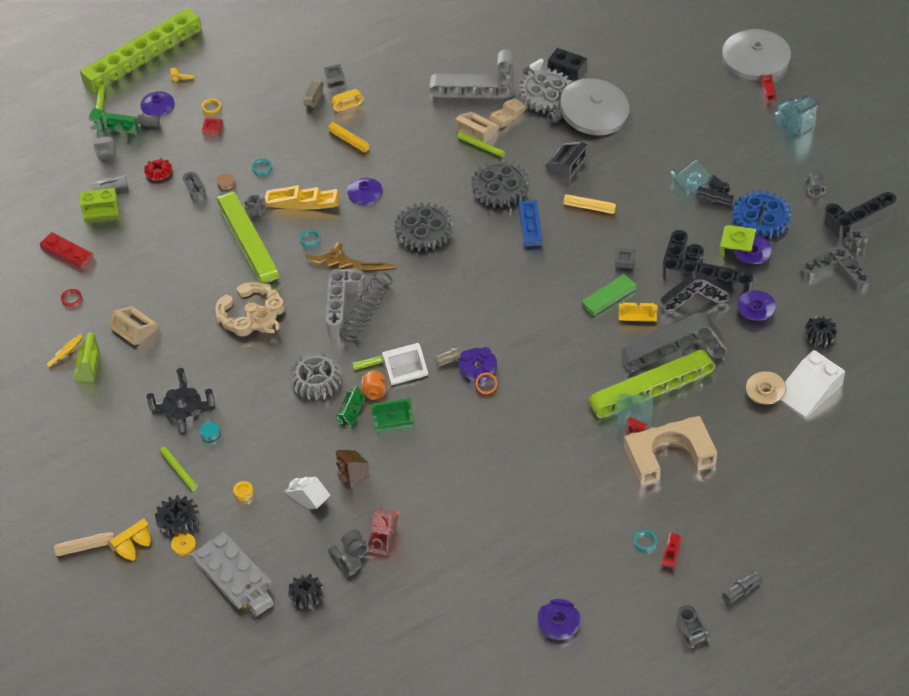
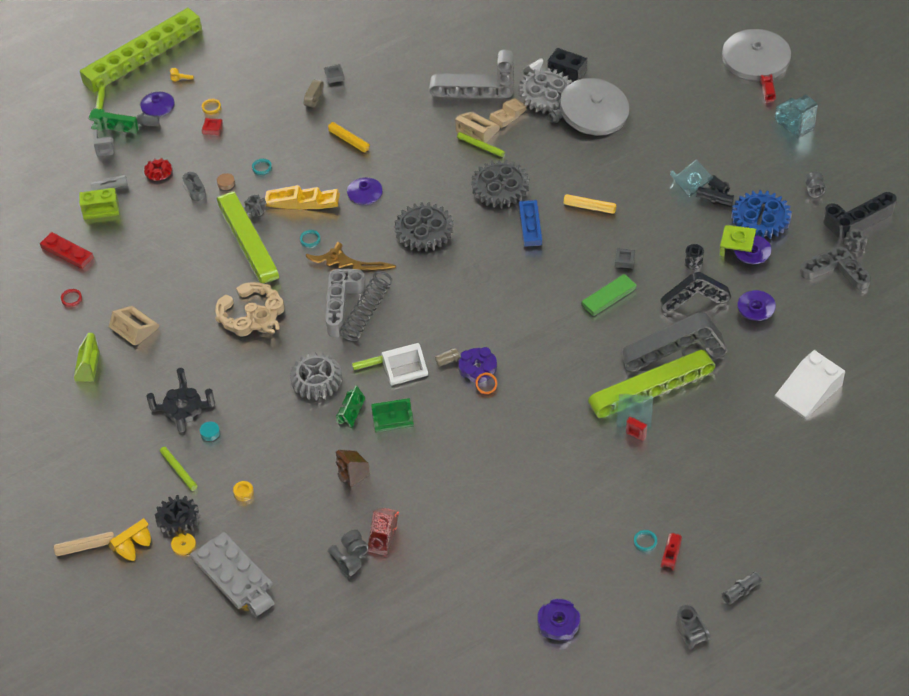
(68, 348): yellow hand -> none
(305, 591): black gear -> none
(307, 492): white slope -> none
(346, 100): yellow beam -> none
(373, 385): orange head -> none
(567, 168): black tile -> none
(635, 312): yellow hinge -> none
(677, 268): black beam -> none
(687, 433): tan arch -> none
(763, 382): tan dish -> none
(820, 331): black gear -> none

